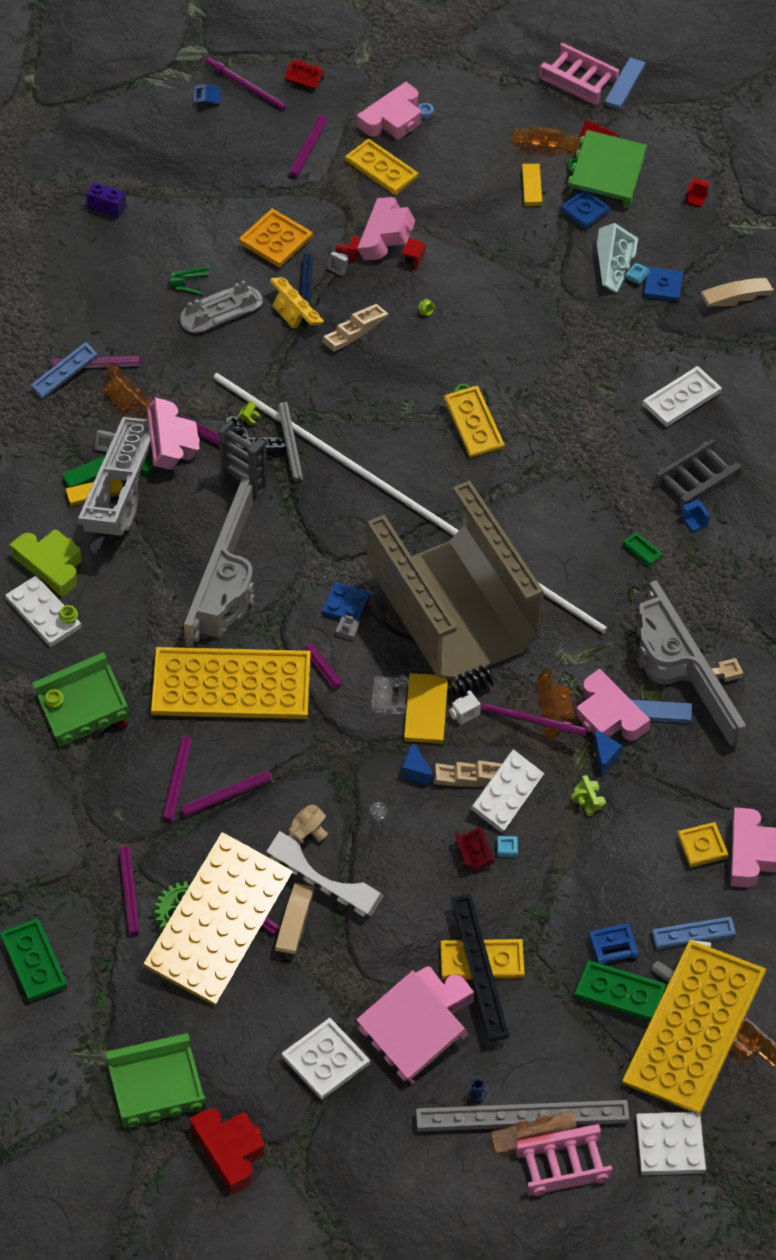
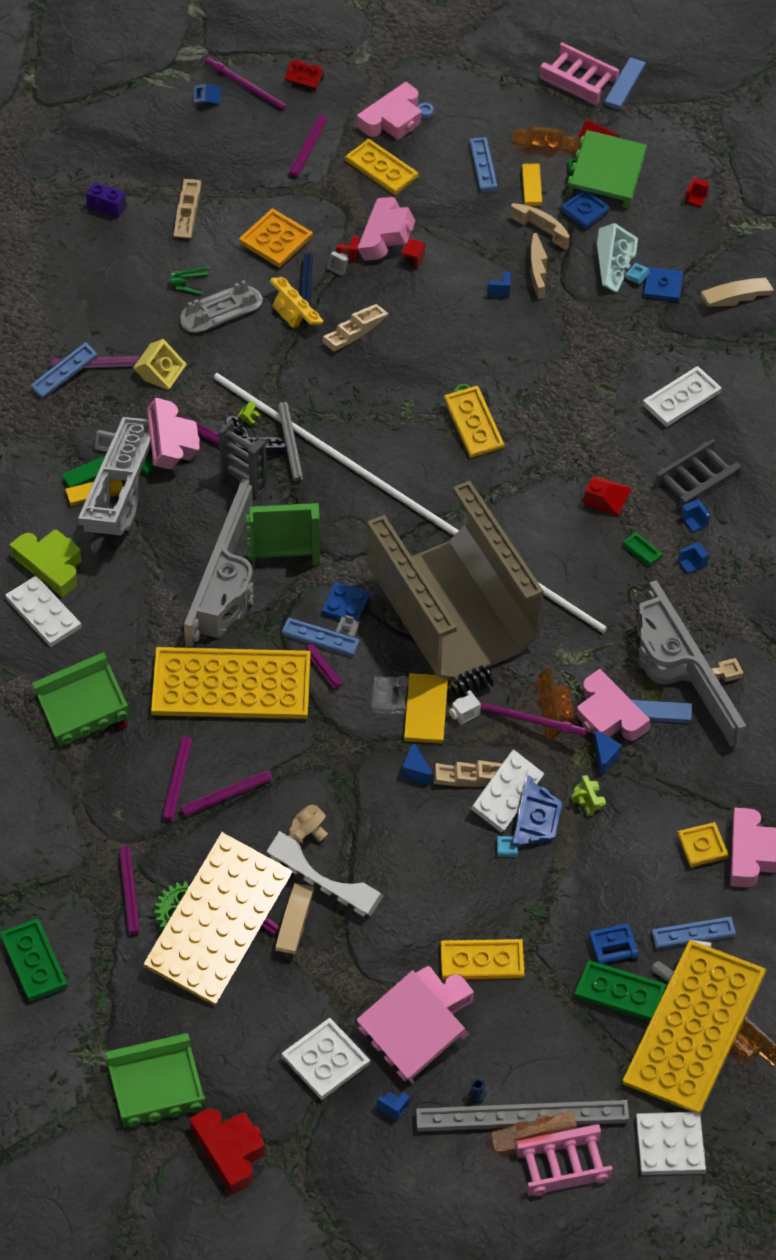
(54, 698): lime plate -> none
(68, 610): lime plate -> none
(122, 391): clear orange bracket -> none
(160, 364): none -> light yellow slope
(187, 208): none -> tan slope
(283, 531): none -> bright green panel
(321, 637): none -> medium blue tile
(378, 810): clear plate -> none
(394, 1105): none -> blue panel
(426, 307): lime plate -> none
(474, 850): dark red bracket -> none
(480, 968): black plate -> none
(483, 165): none -> medium blue tile
(500, 288): none -> blue panel
(536, 816): none -> wing
(538, 266): none -> tan slope
(544, 221): none -> tan slope
(606, 495): none -> red slope
(693, 558): none -> blue panel

